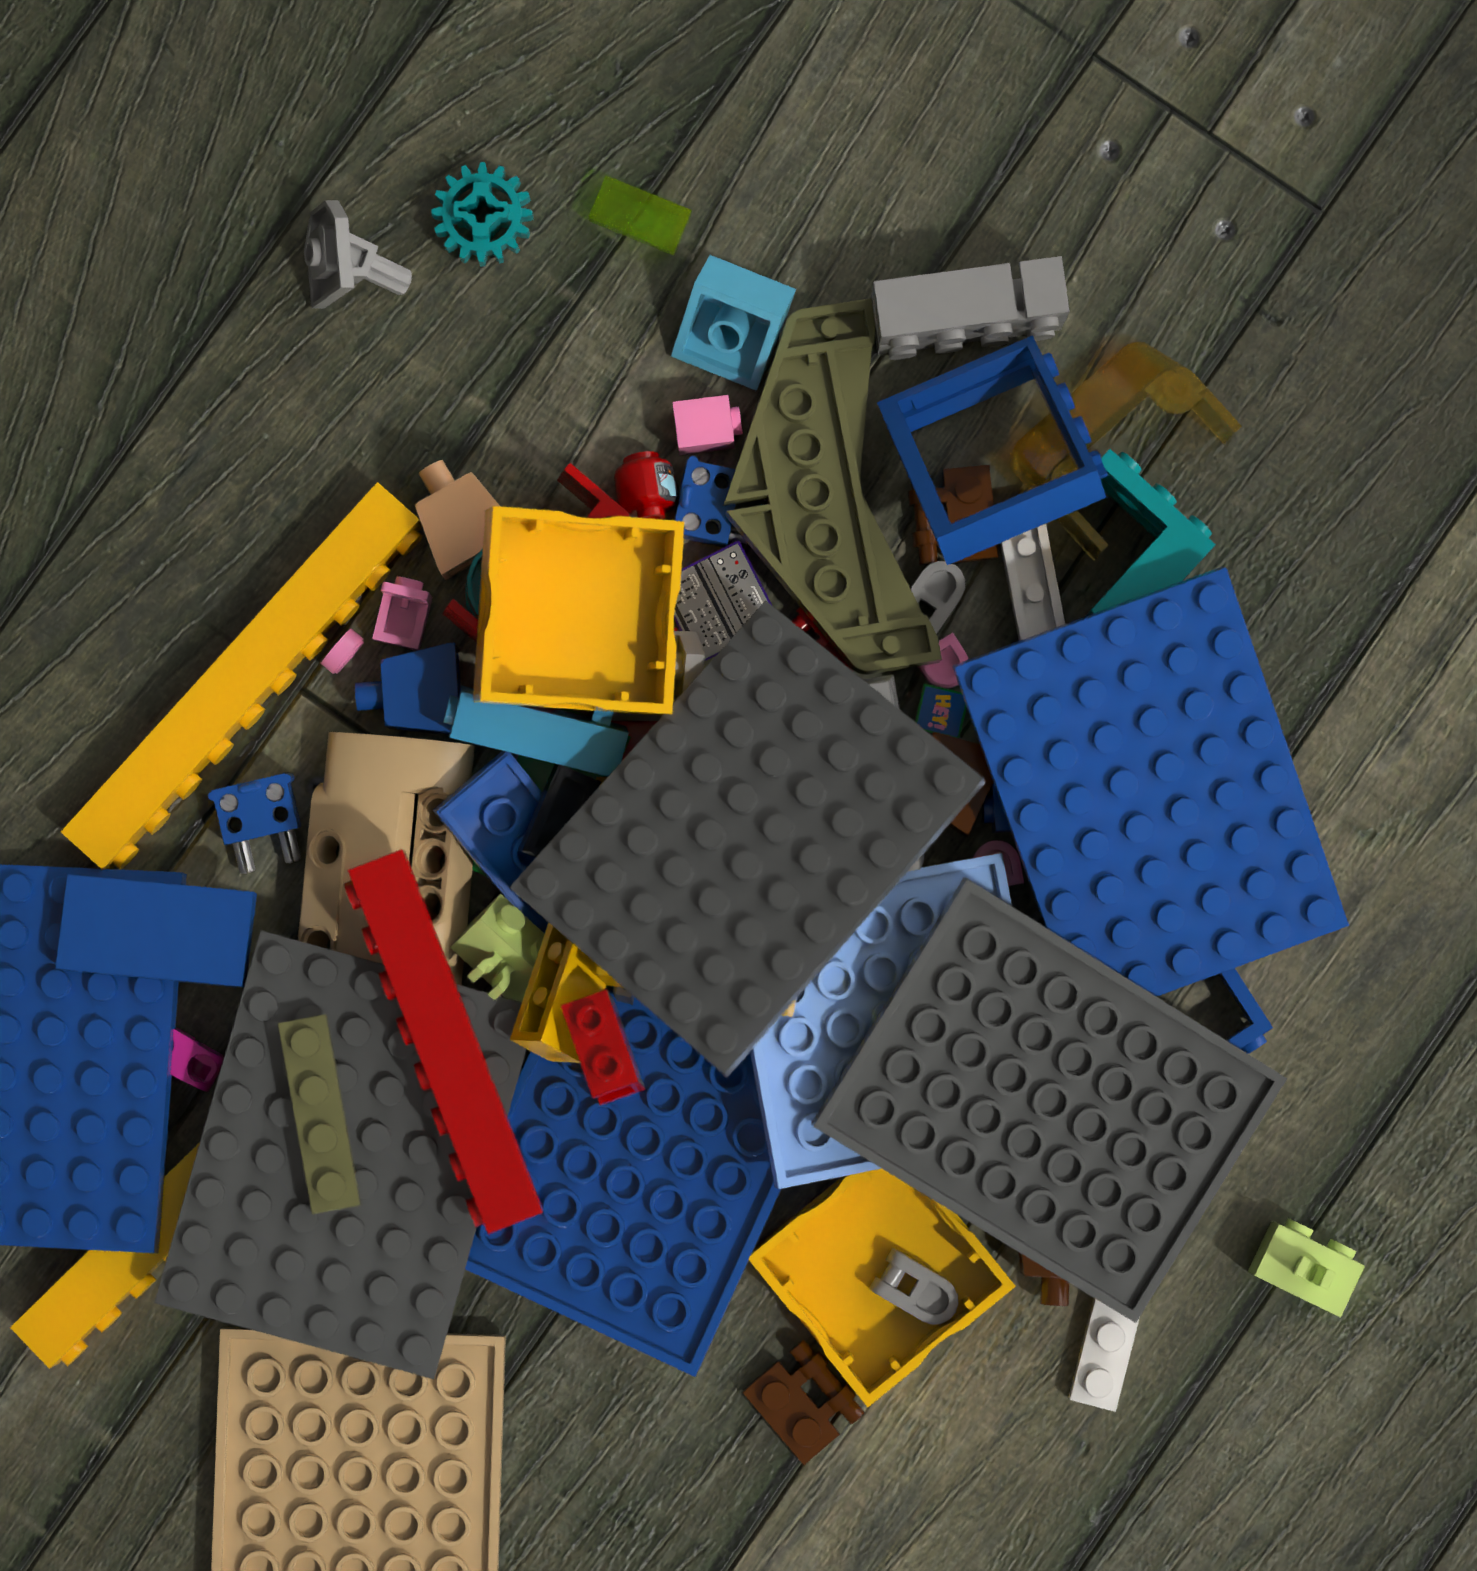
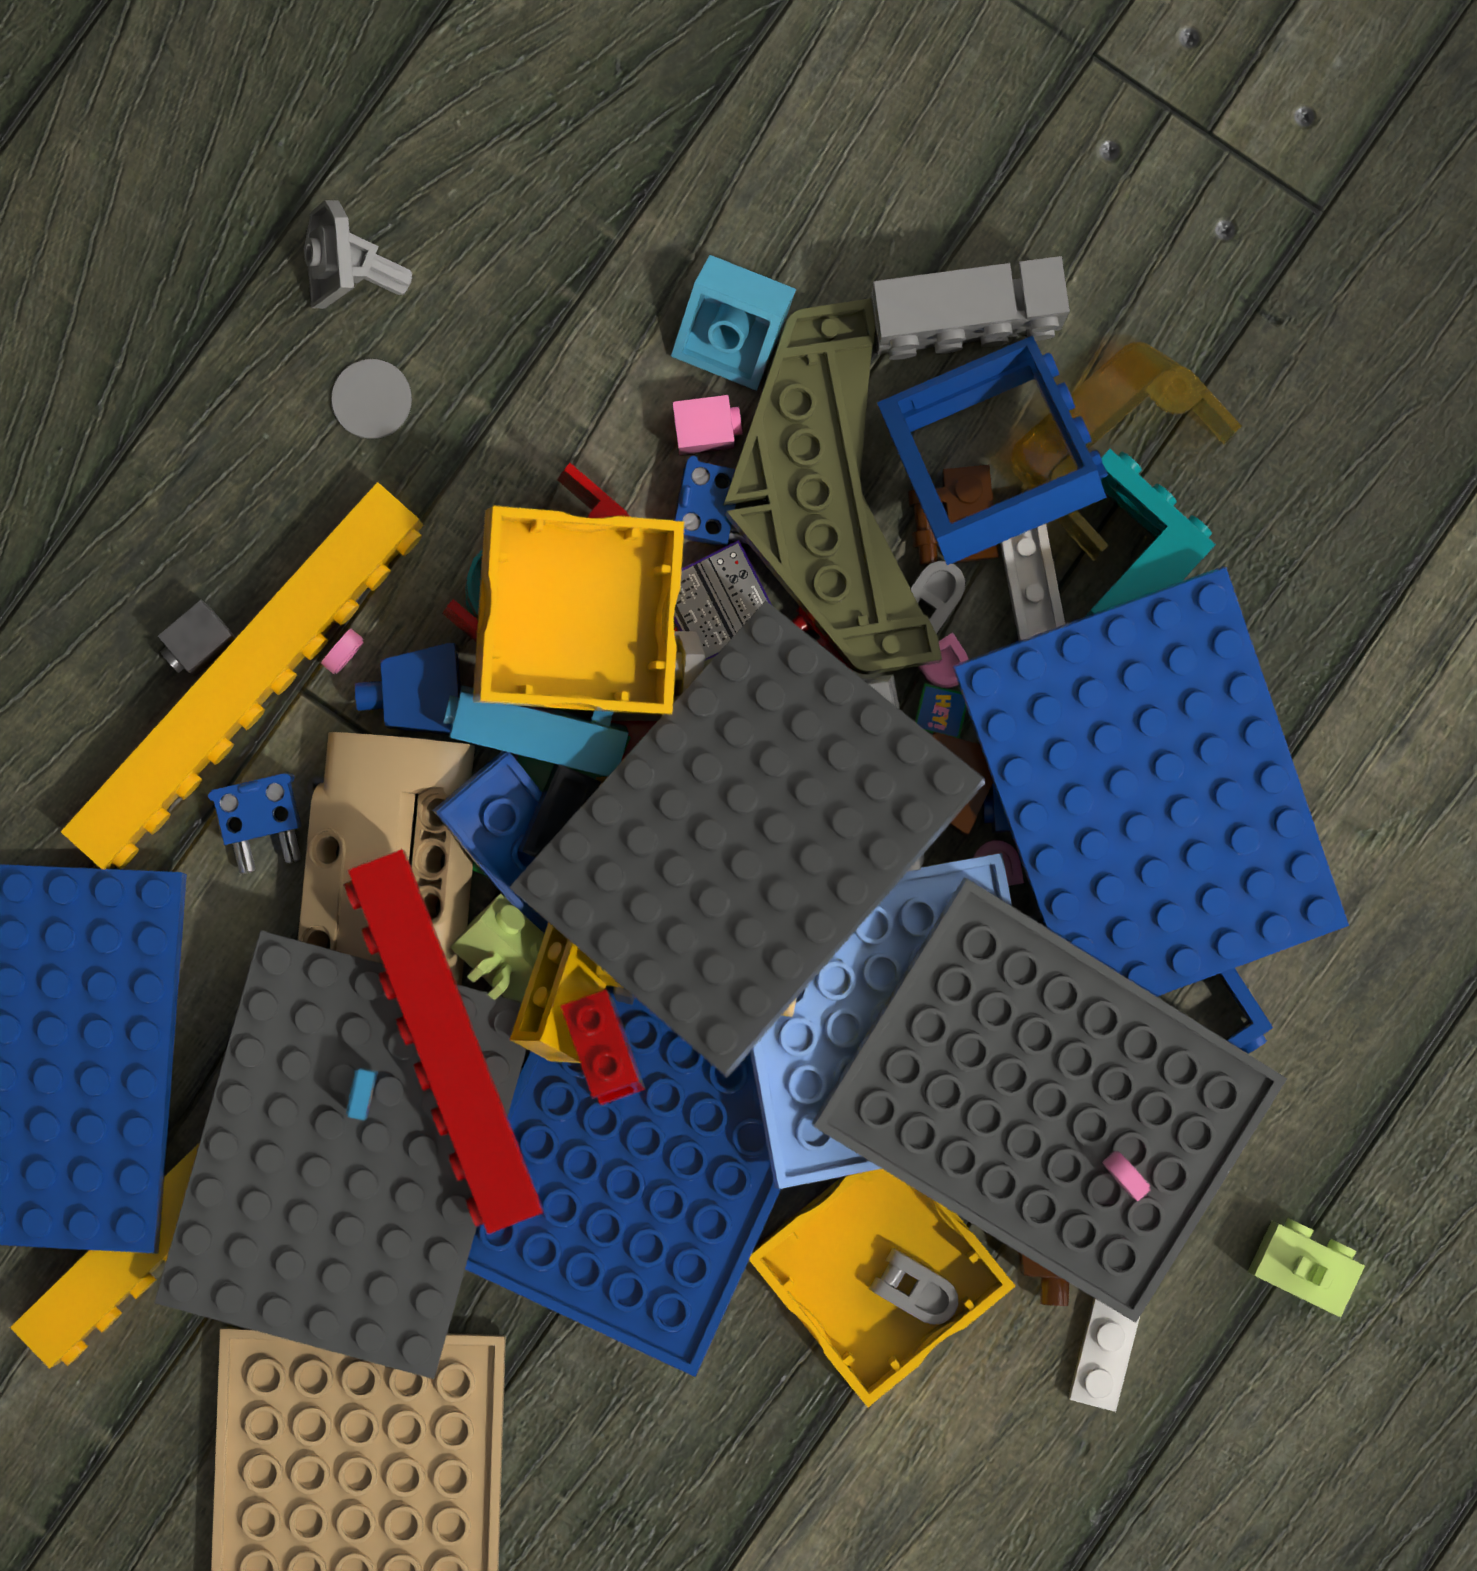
(156, 930): blue tile -> none
(194, 1061): dark pink leg -> none
(195, 639): none -> flat silver brick
(319, 1114): olive plate -> none
(361, 1093): none -> dark azure tile
(371, 398): none -> light grey piece
(402, 613): bright pink bracket -> none
(453, 517): light nougat torso -> none
(501, 214): teal gear -> none
(640, 215): clear neon green plate -> none
(646, 485): red head -> none
(791, 1410): reddish brown plate -> none
(1126, 1175): none -> bright pink tile

